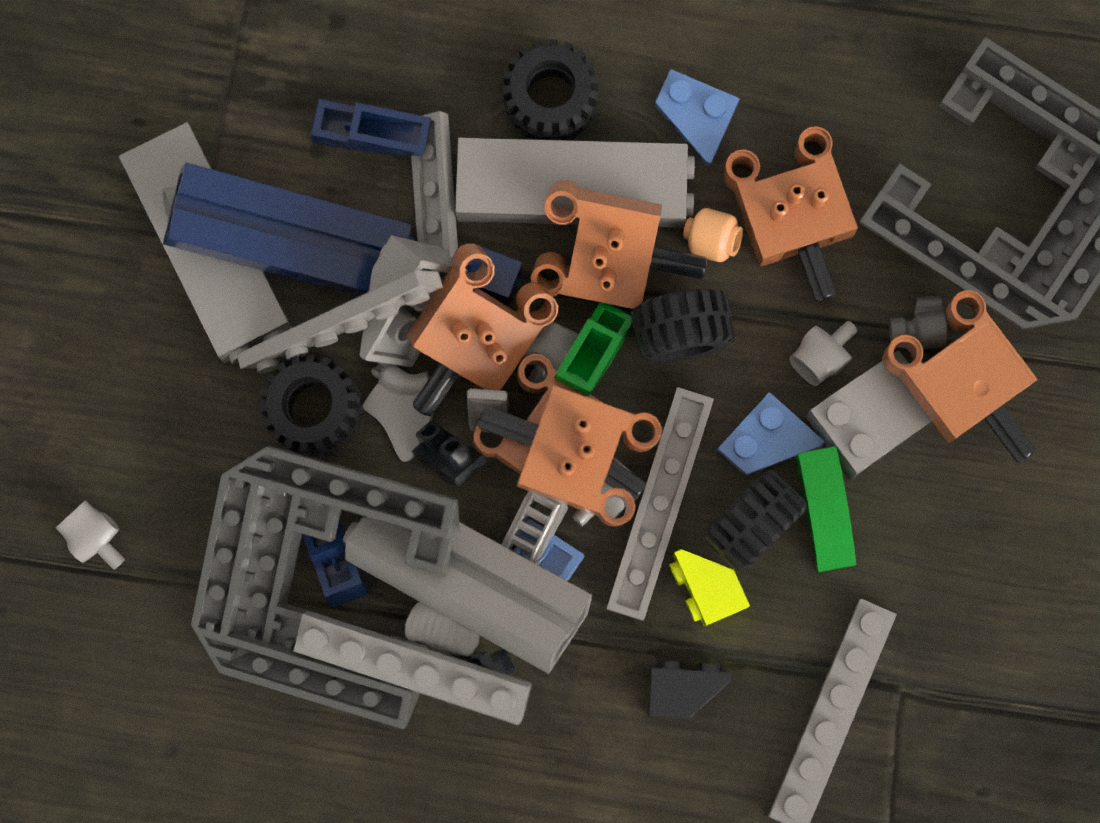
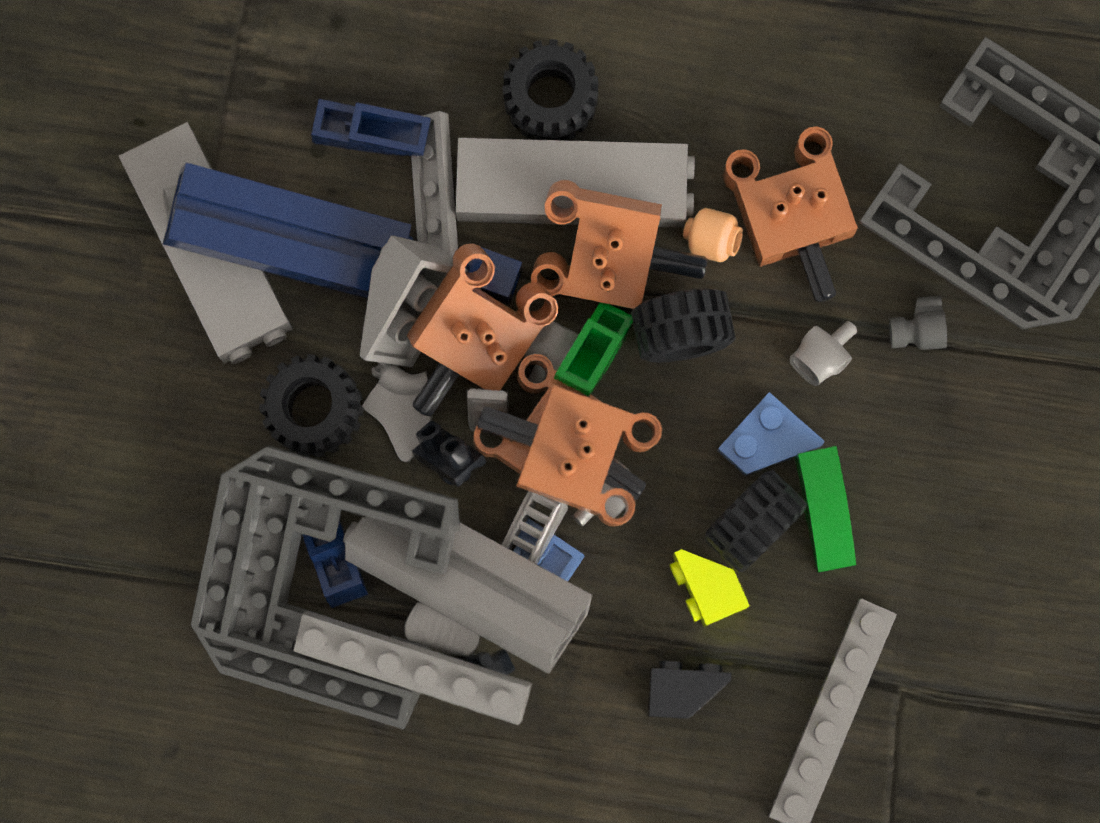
(89, 533): light grey piece -> none
(346, 318): light grey plate -> none
(660, 504): light grey plate -> none
(697, 112): medium blue wing -> none
(868, 417): light grey slope -> none
(967, 377): nougat piece -> none

